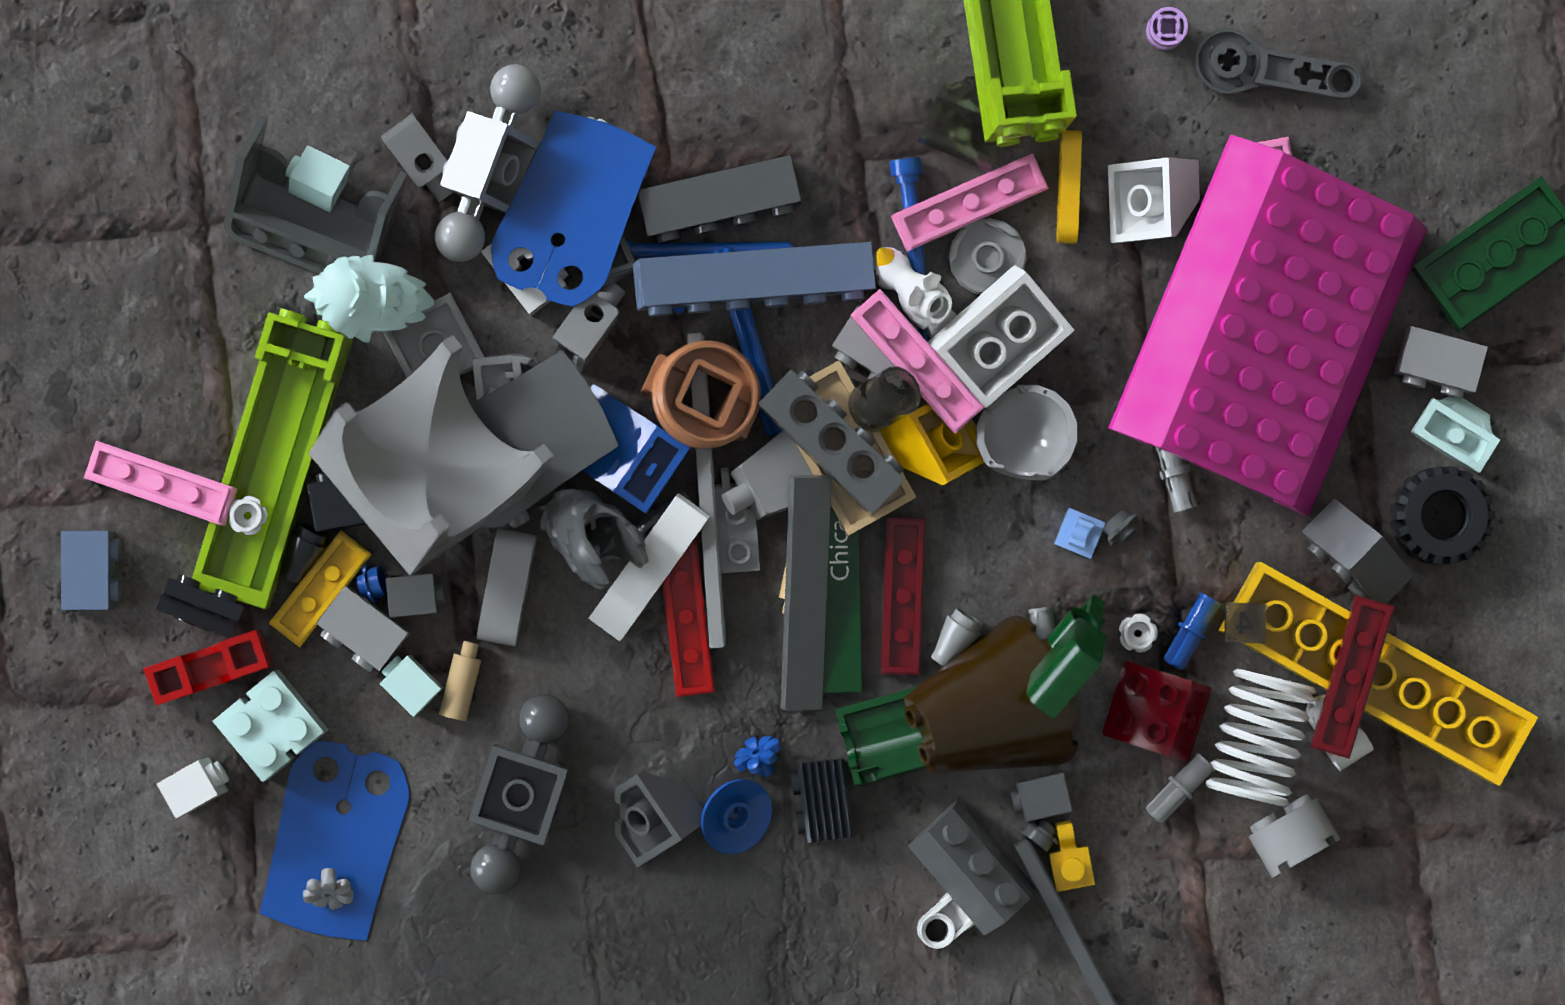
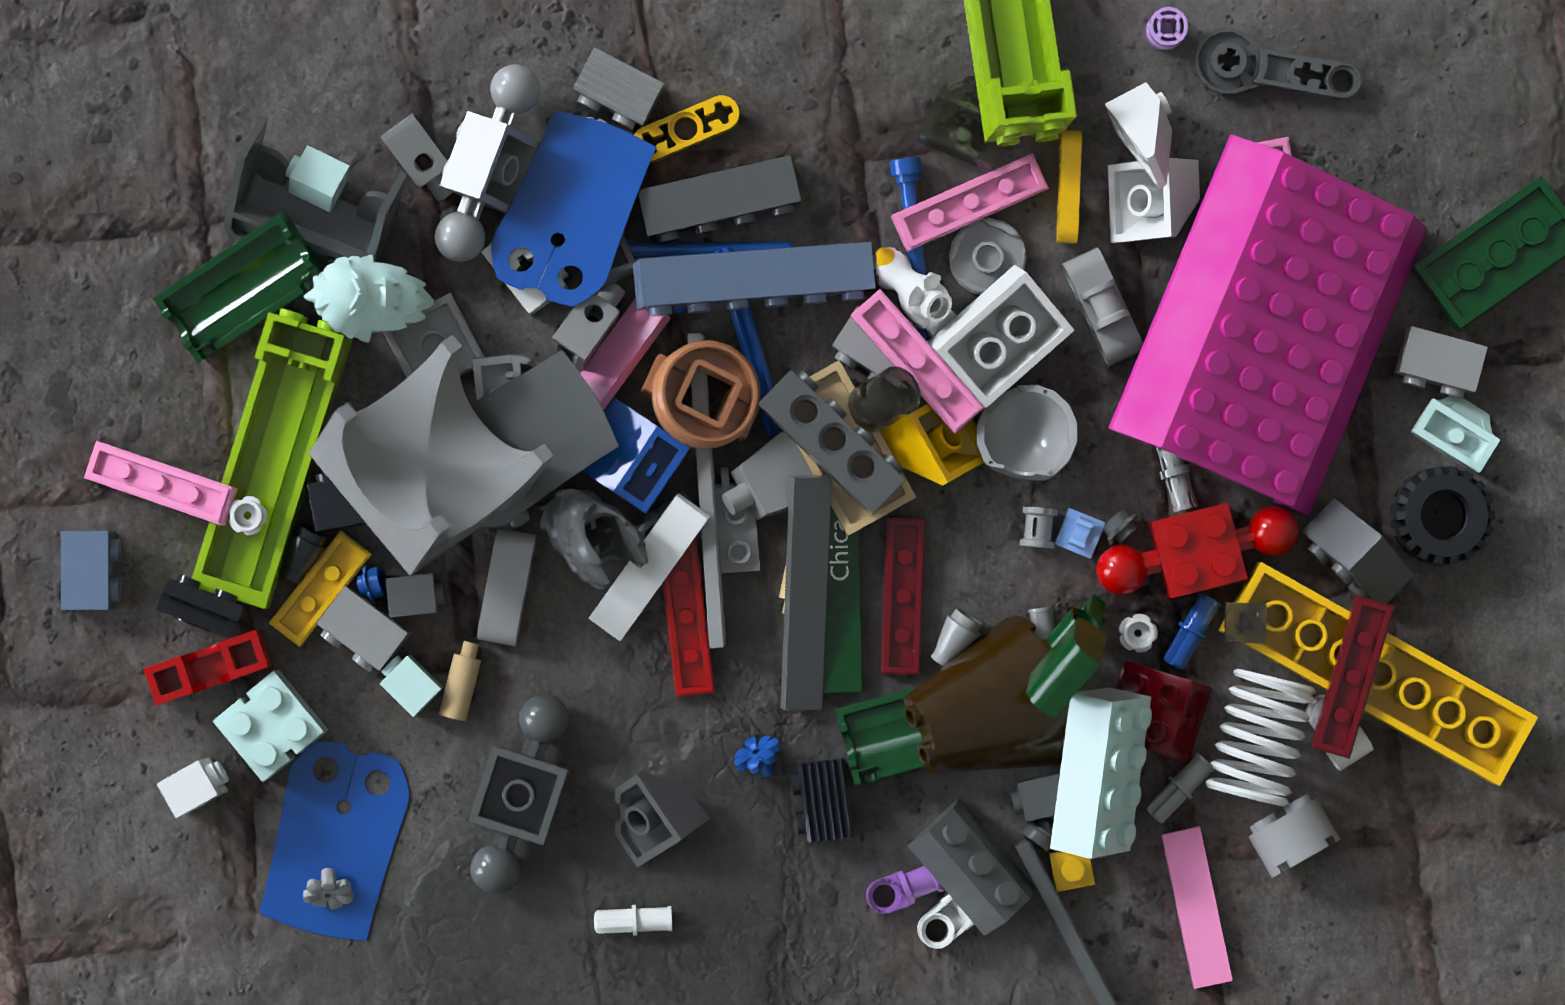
(240, 286): none -> dark green gear
(618, 89): none -> light grey brick
(622, 352): none -> bright pink tile
(633, 920): none -> white axle
(709, 109): none -> yellow beam
(744, 825): blue dish -> none
(906, 887): none -> medium lavender connector
(1038, 527): none -> light grey bush
(1101, 772): none -> light aqua brick
(1102, 306): none -> light grey piece
(1144, 128): none -> white slope
(1196, 907): none -> bright pink tile
(1197, 550): none -> red brick

